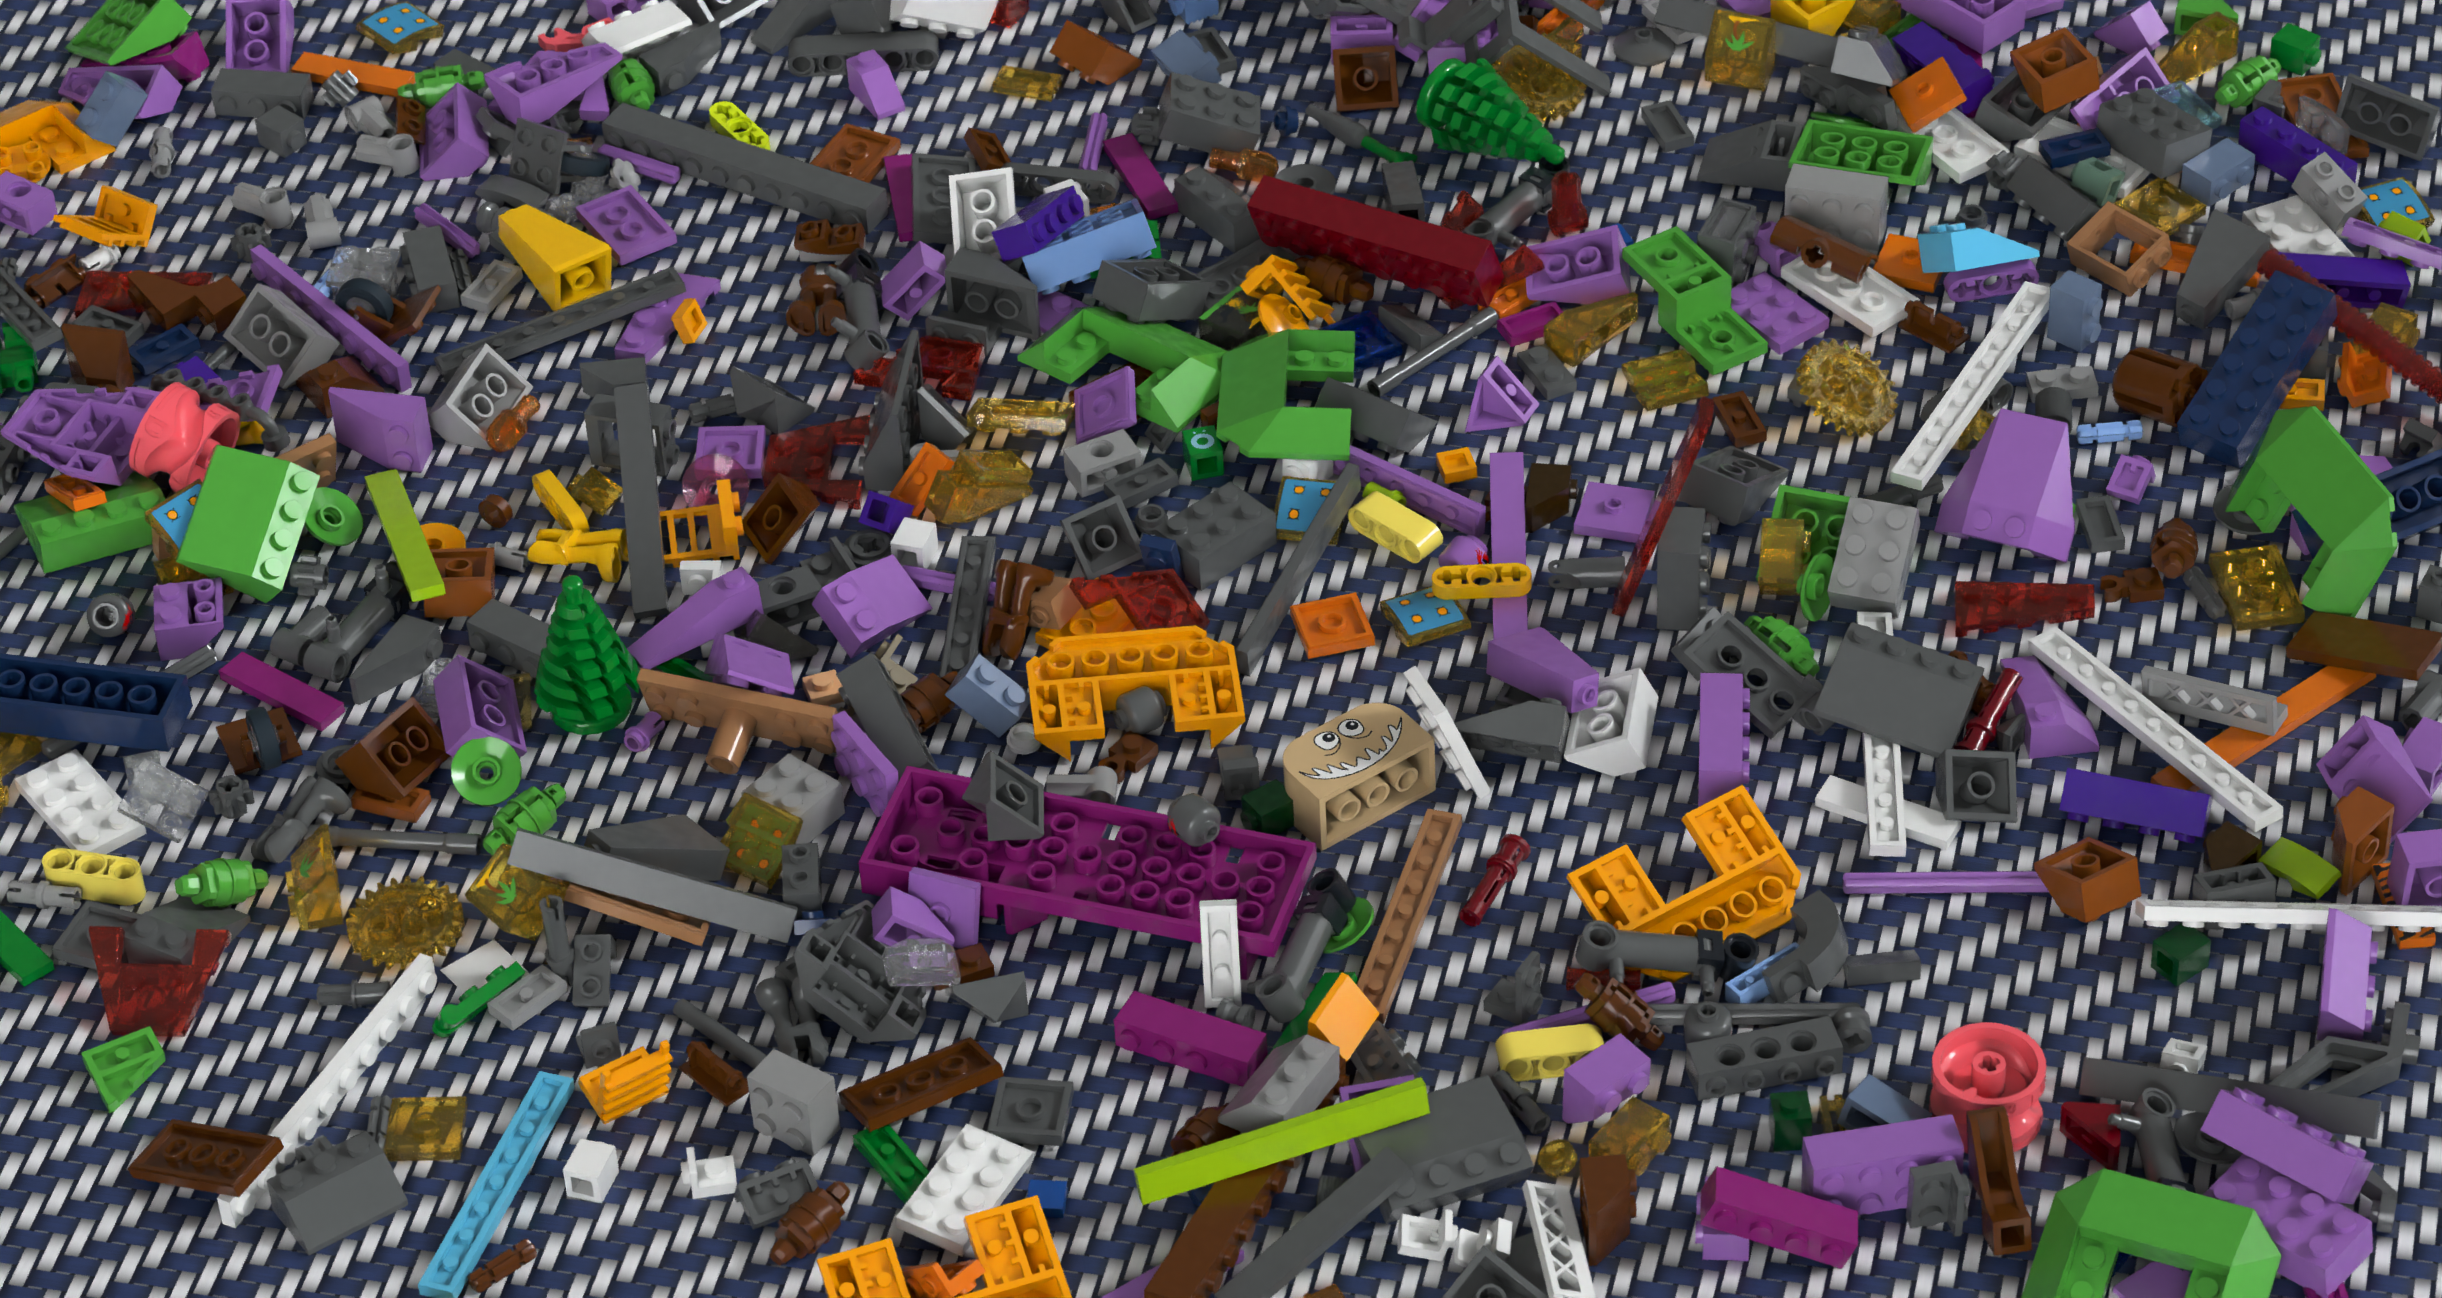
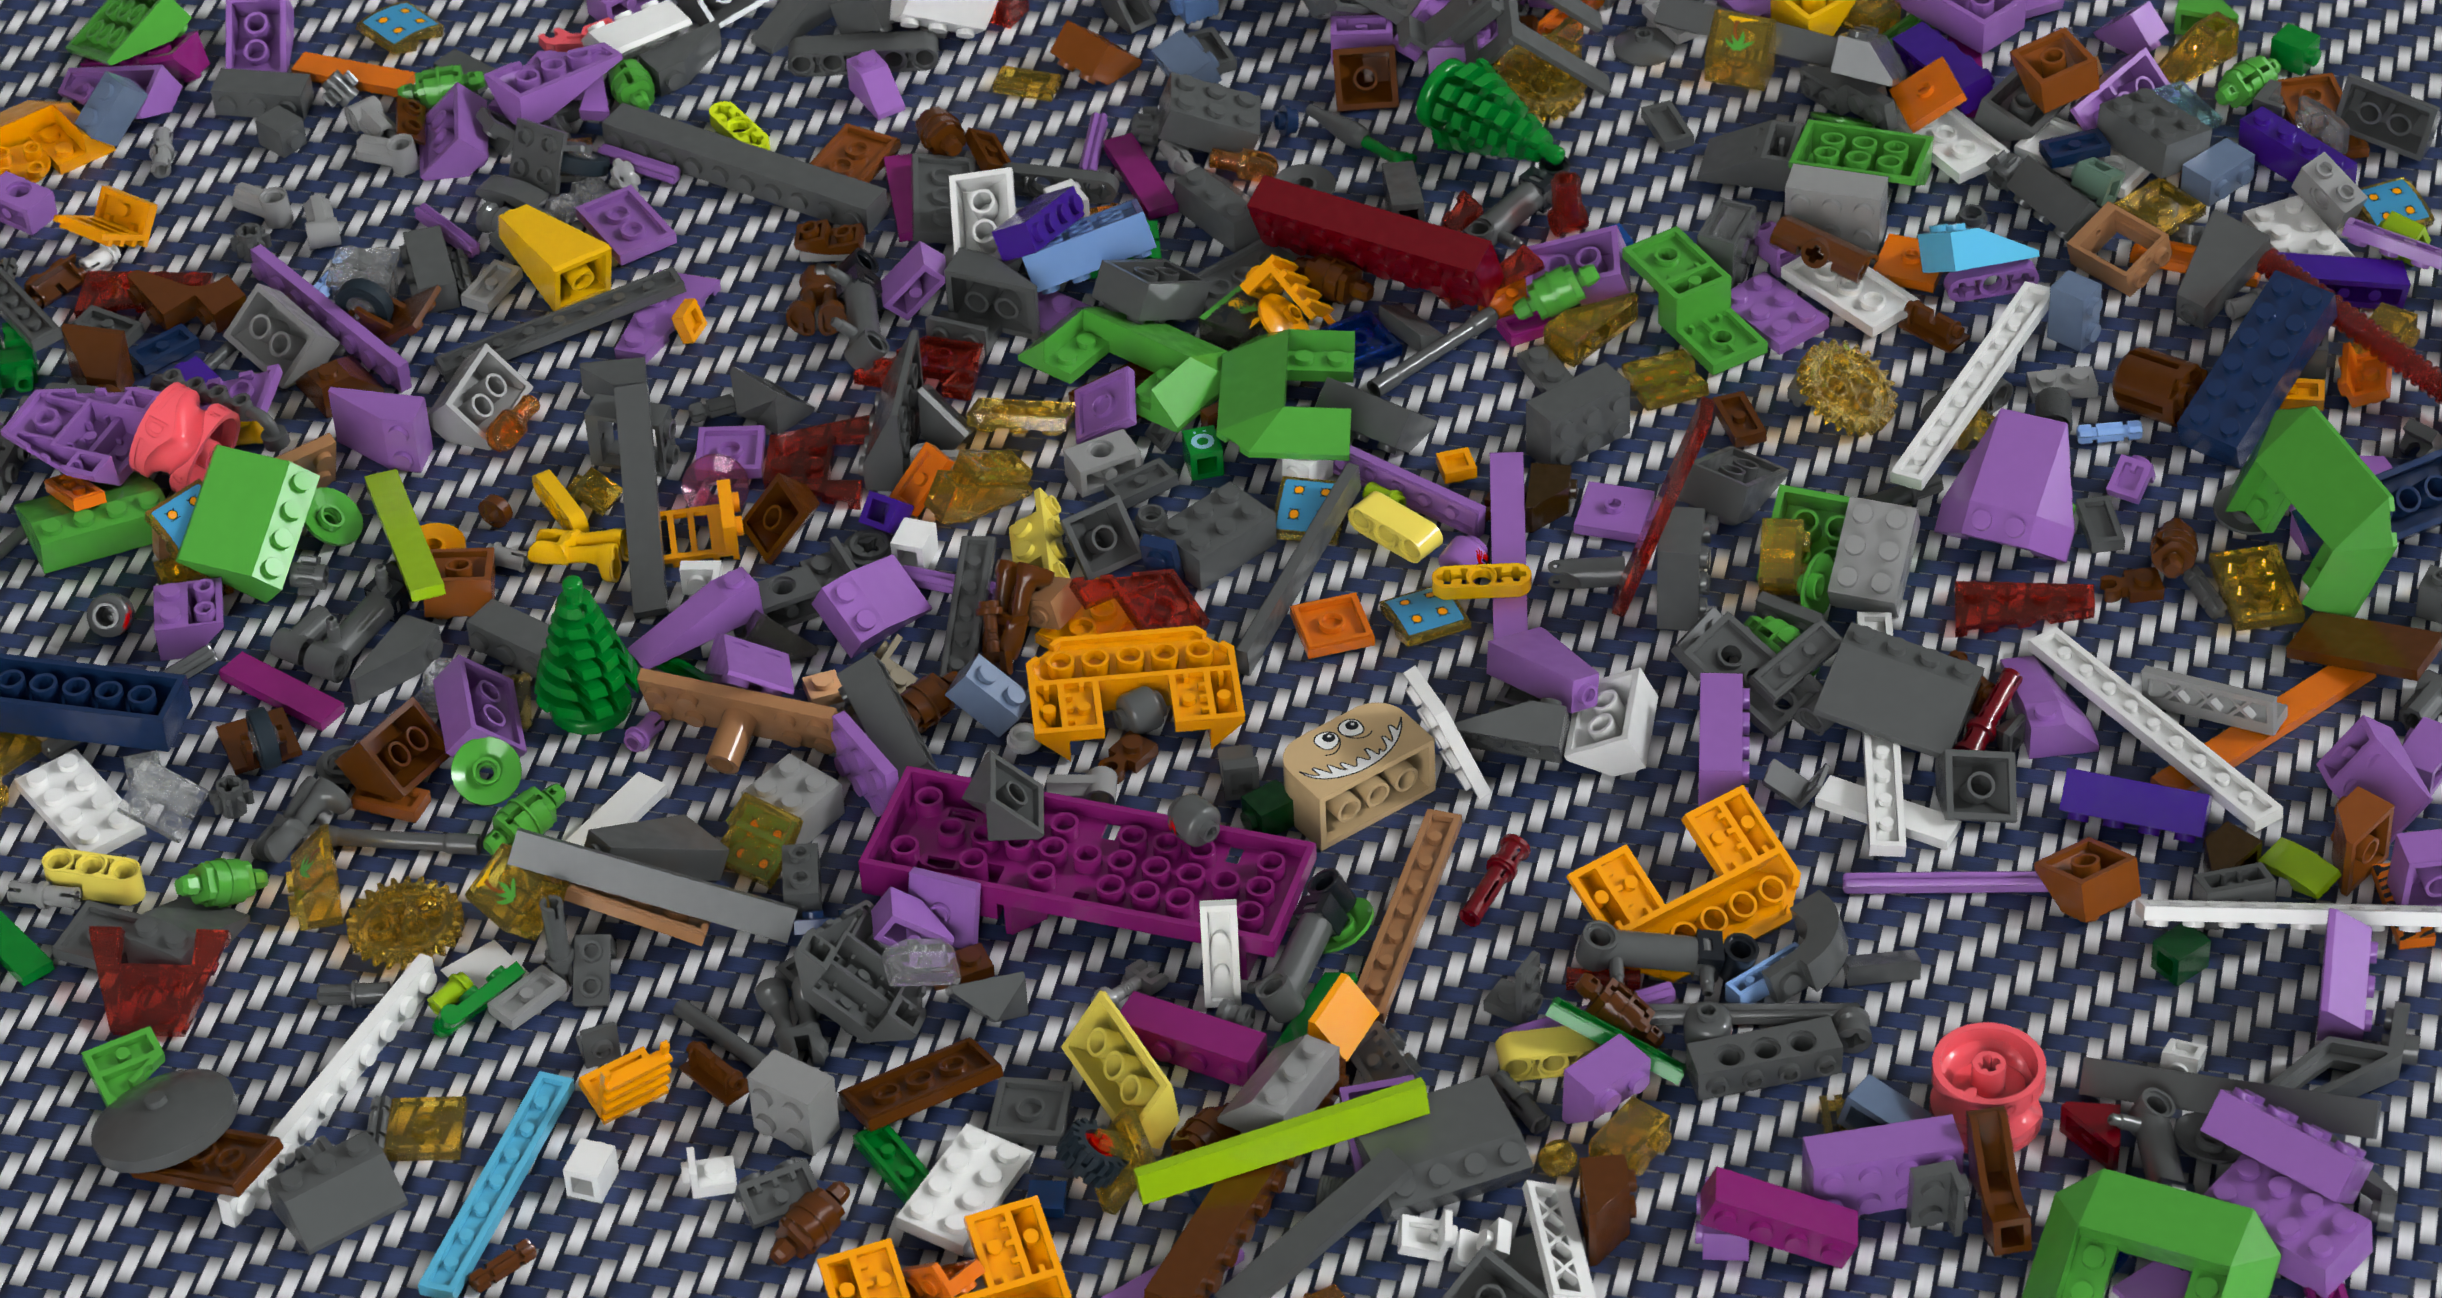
(164, 1121): none -> dark grey dish
(450, 992): none -> lime pin
(624, 806): none -> white tile
(940, 132): none -> reddish brown piece
(1003, 659): none -> reddish brown hinge
(1039, 536): none -> light yellow bracket
(1107, 1156): none -> plate
(1121, 1069): none -> light yellow slope
(1137, 977): none -> light grey hinge
(1179, 160): none -> light grey pin
(1499, 400): medium lavender slope -> none
(1556, 291): none -> bright green piece
(1578, 416): none -> dark grey brick
(1602, 1032): none -> green tile
(1786, 610): none -> dark grey plate
(1789, 1120): dark green brick -> none
(1792, 785): none -> dark grey bracket
(1796, 662): none -> dark grey tile

